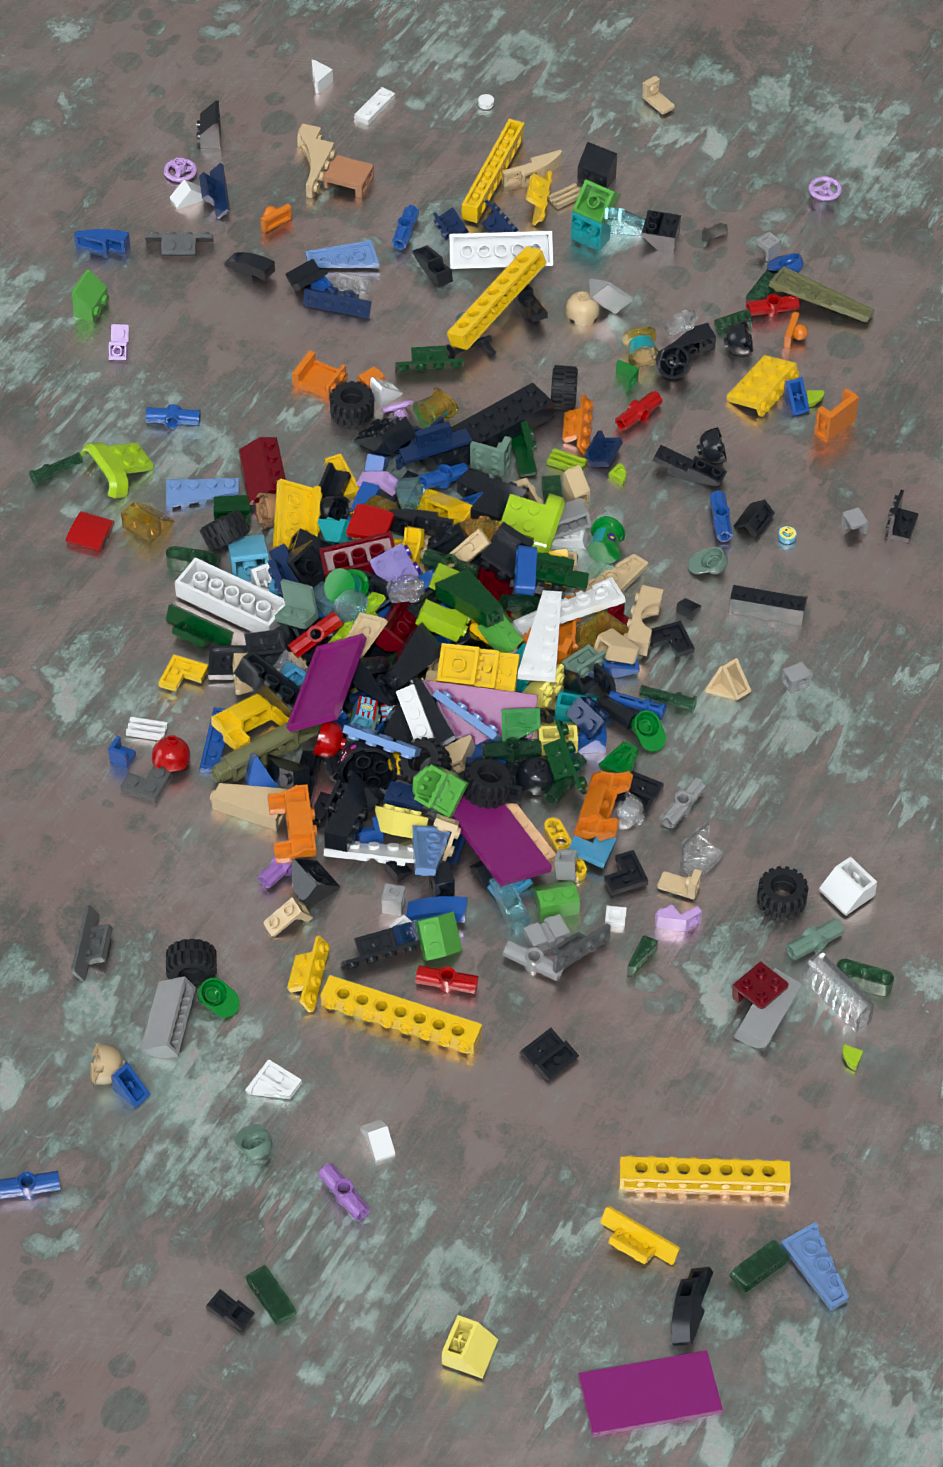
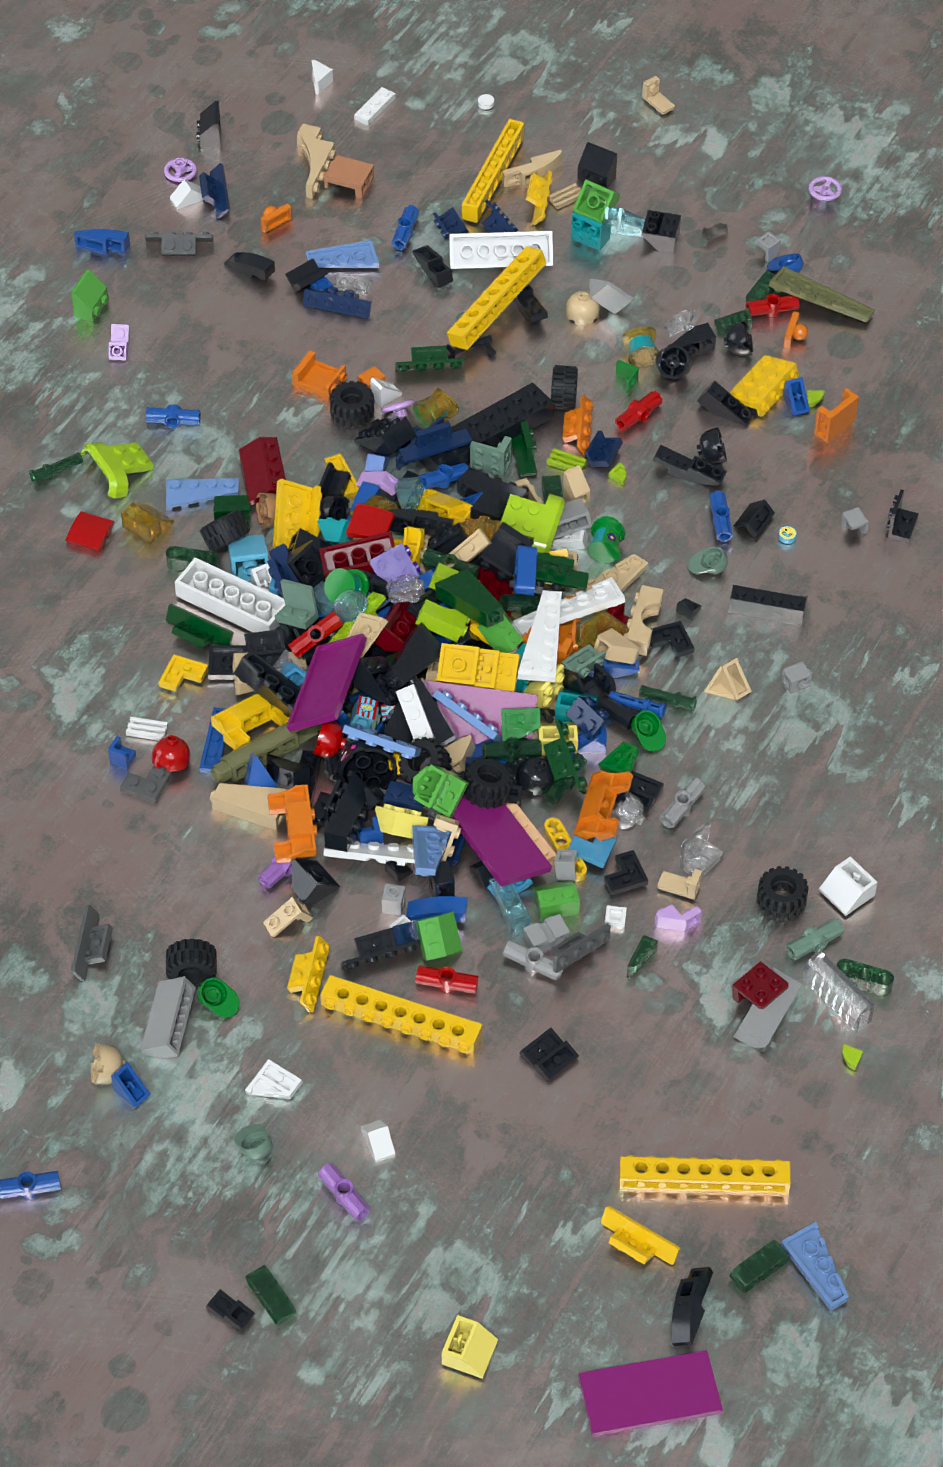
(722, 403): none -> black slope

